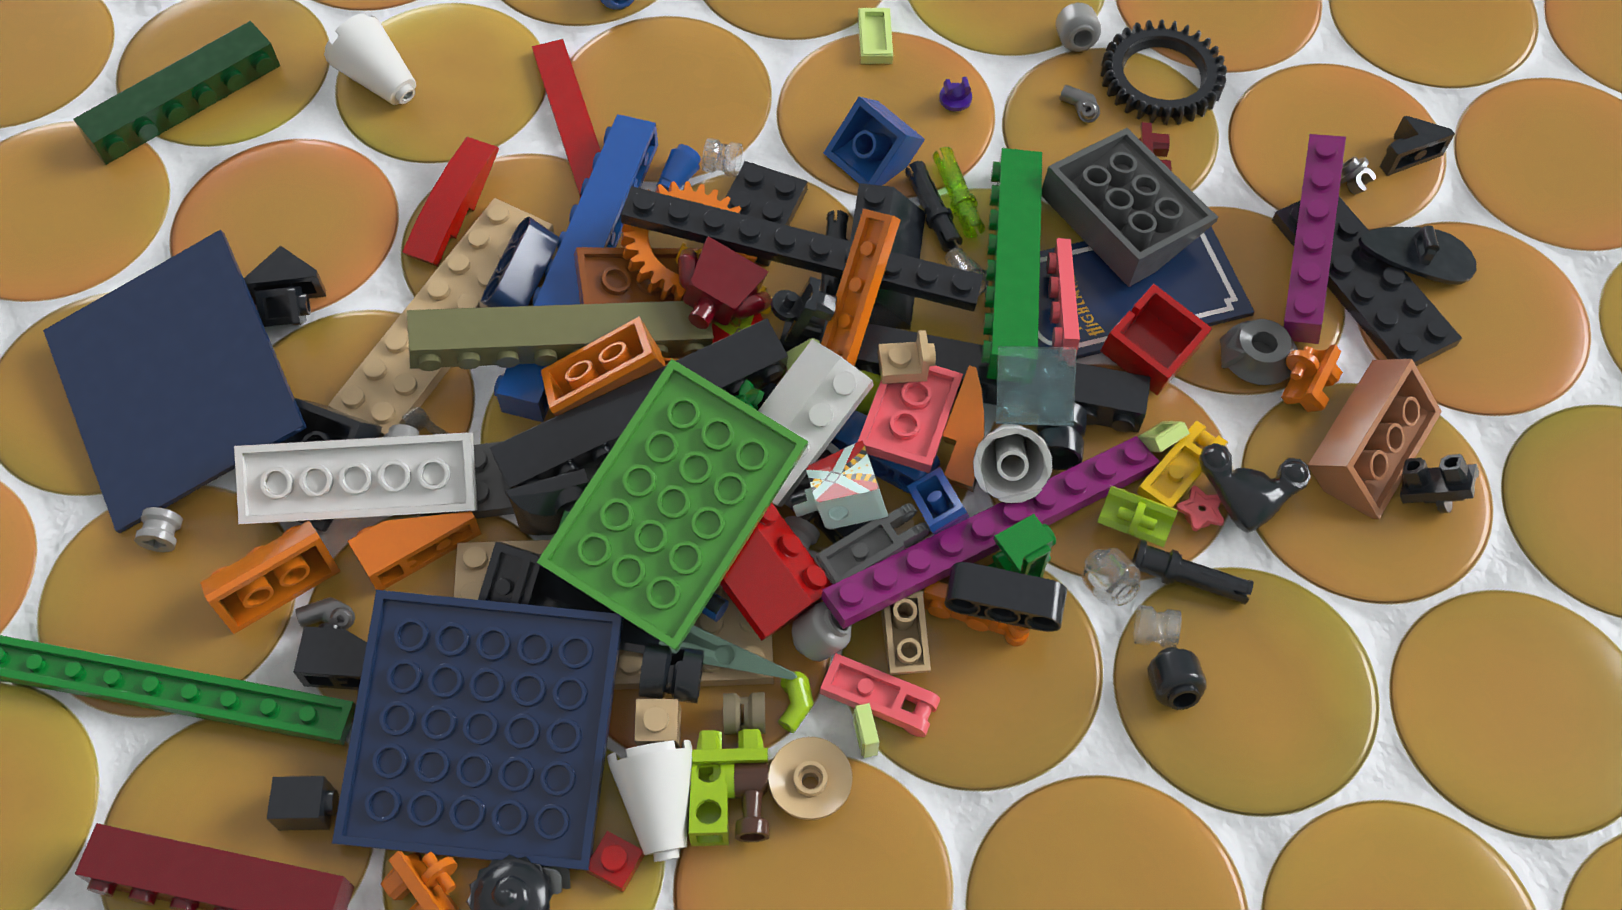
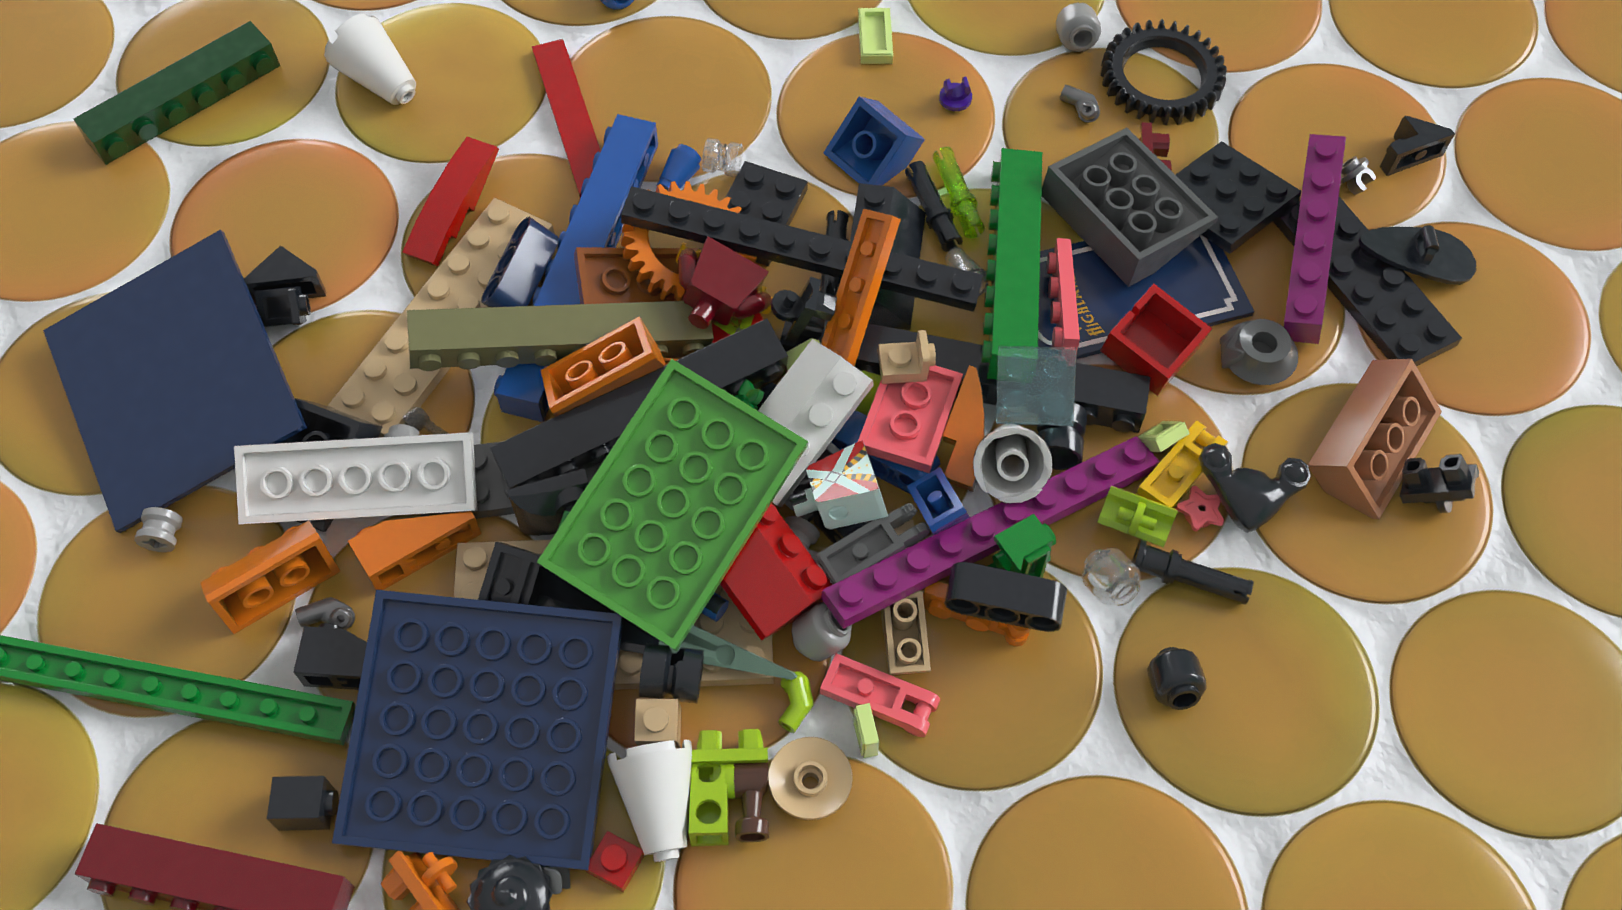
(753, 712): dark tan wheel -> none
(1157, 627): clear wheel -> none
(1239, 193): none -> black plate
(1309, 375): orange hips -> none

